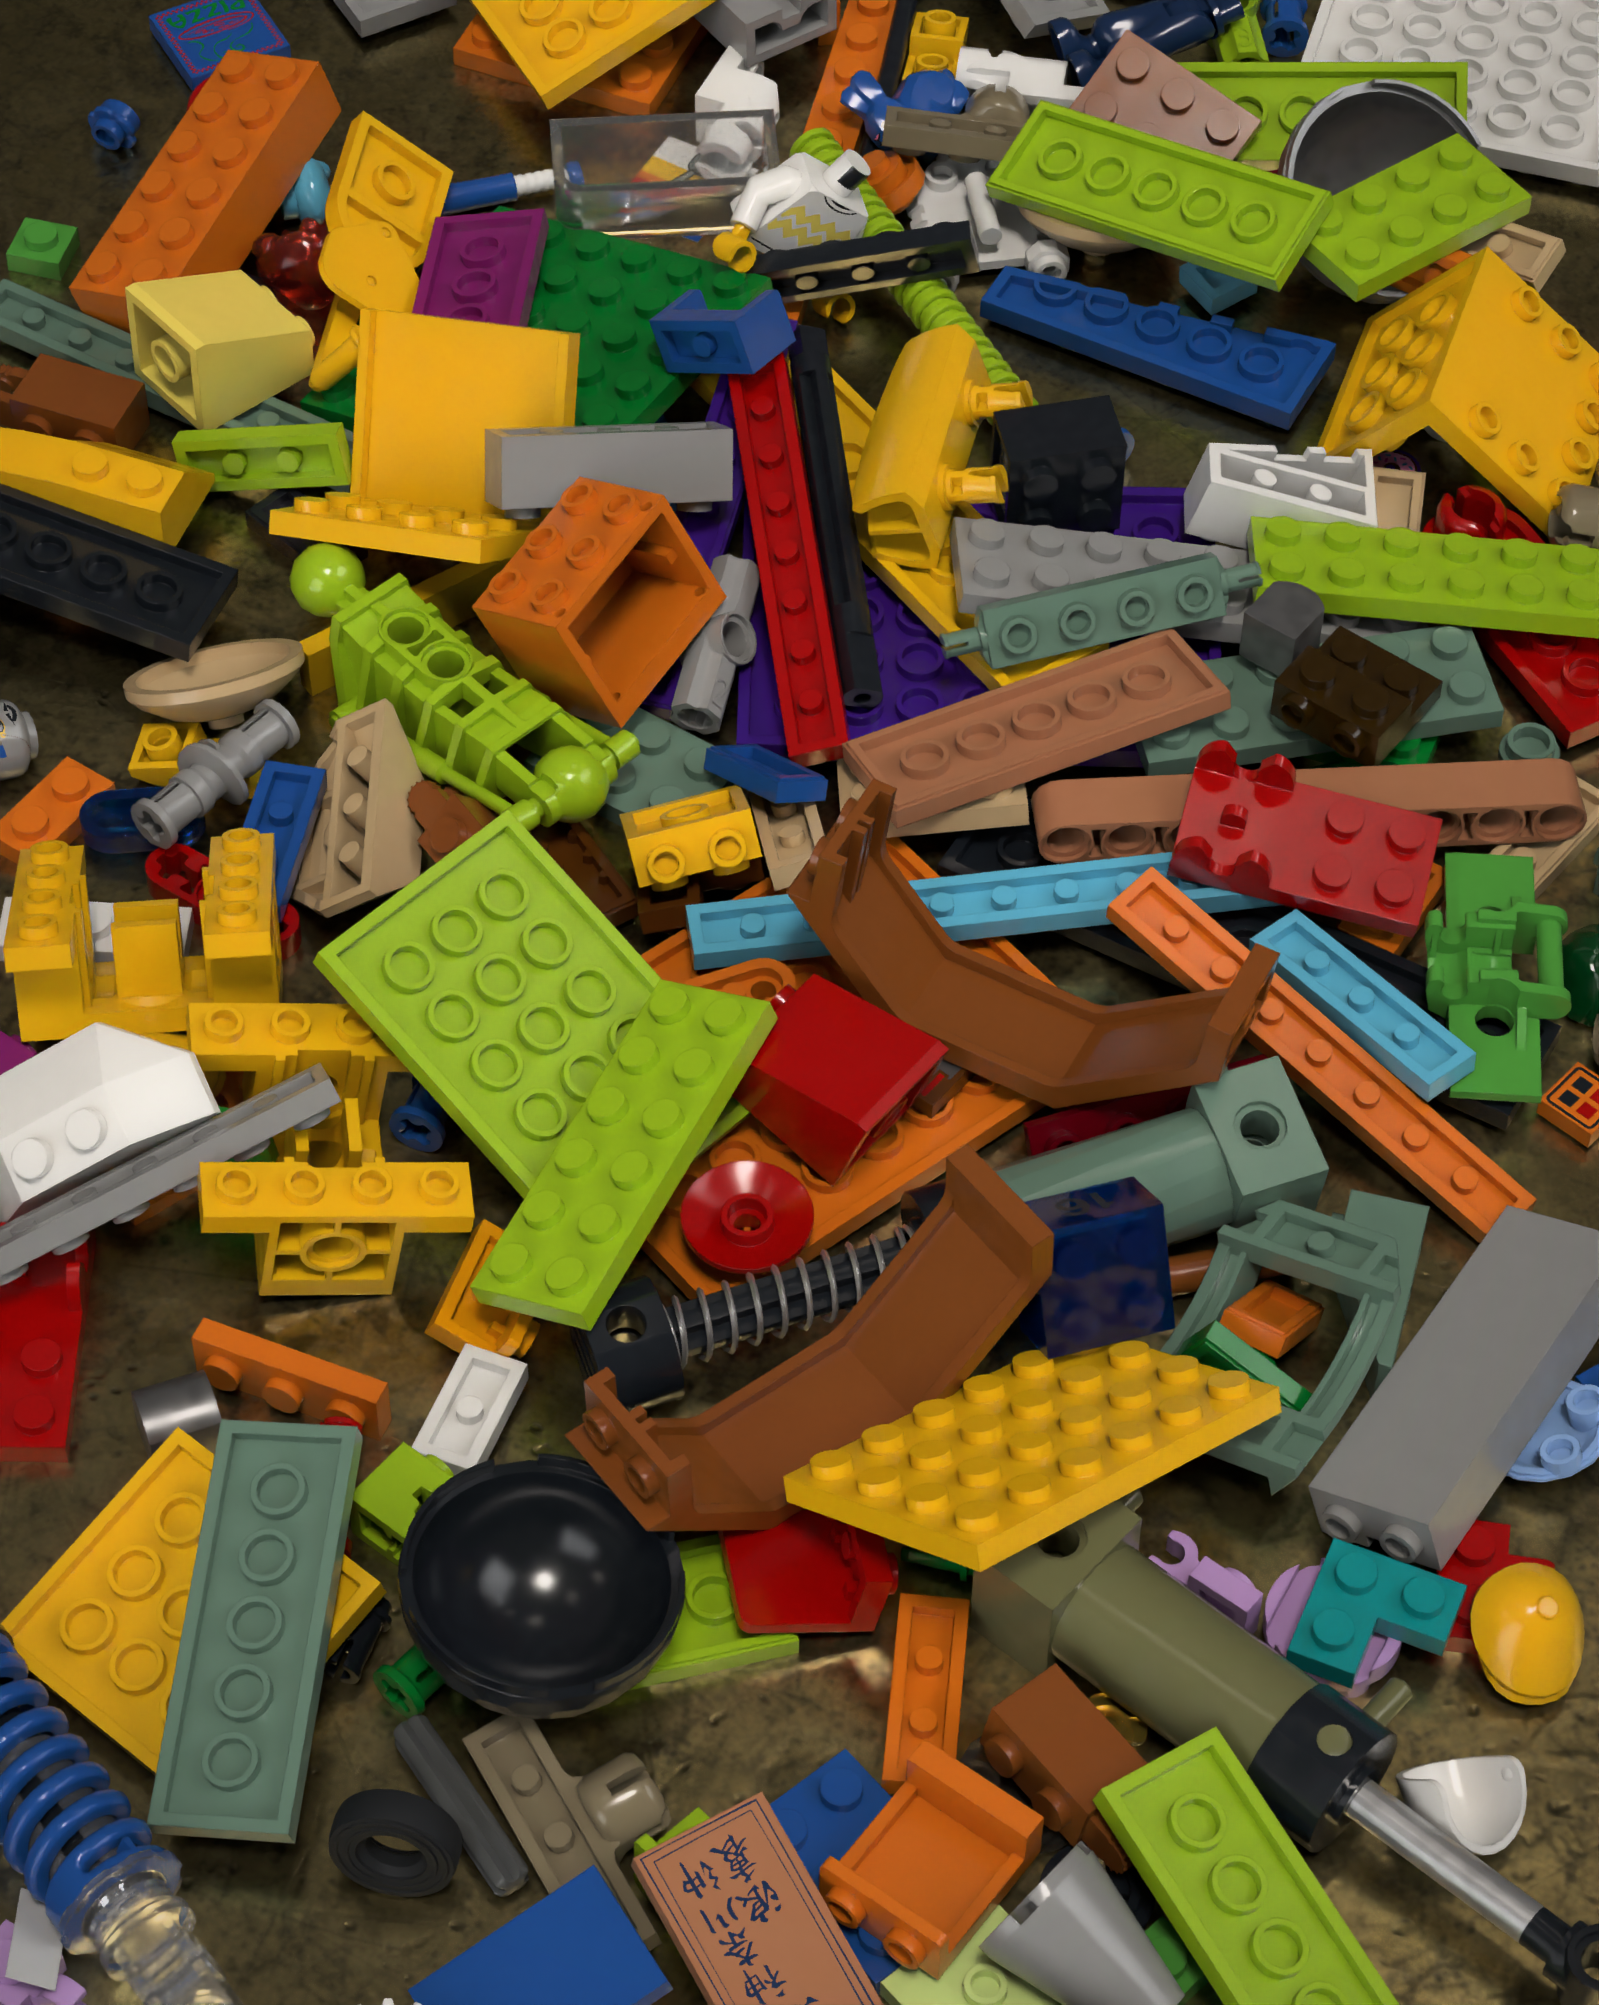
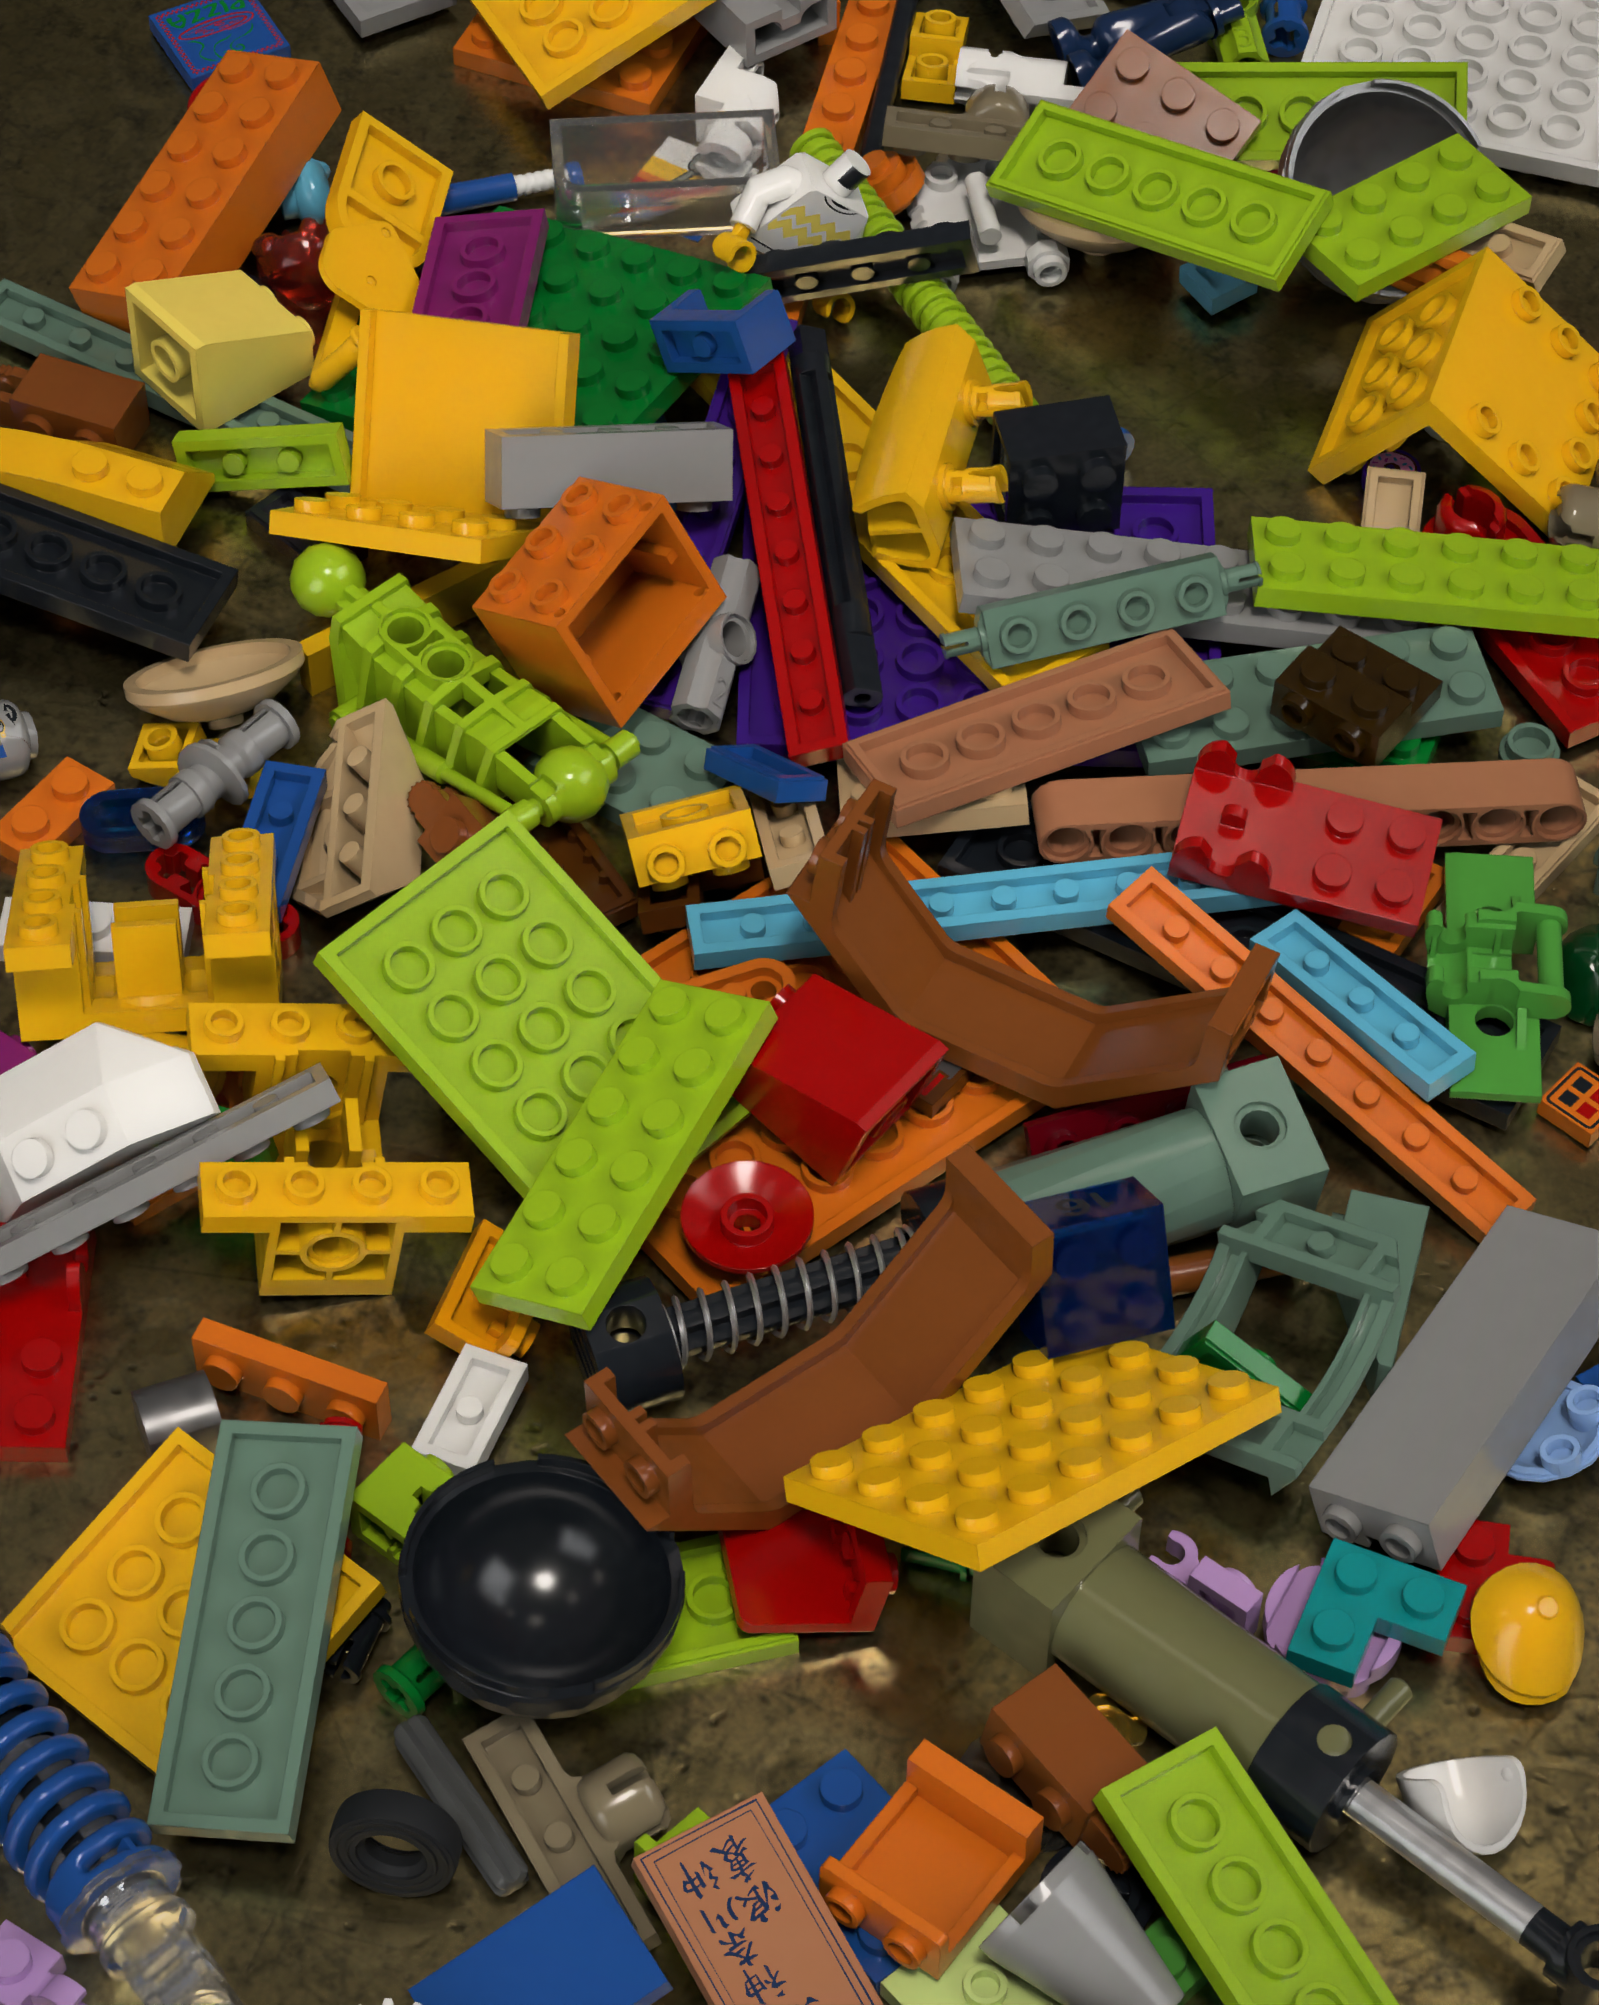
(34, 1945): white sticker -> none
(42, 248): bright green plate -> none
(114, 124): blue plate -> none
(420, 1120): blue bush -> none
(921, 90): blue animal -> none
(925, 1680): orange plate -> none
(1230, 366): blue wing -> none
(1258, 482): white wedge -> none
(1272, 1318): orange tile -> none
(1281, 625): flat silver piece -> none

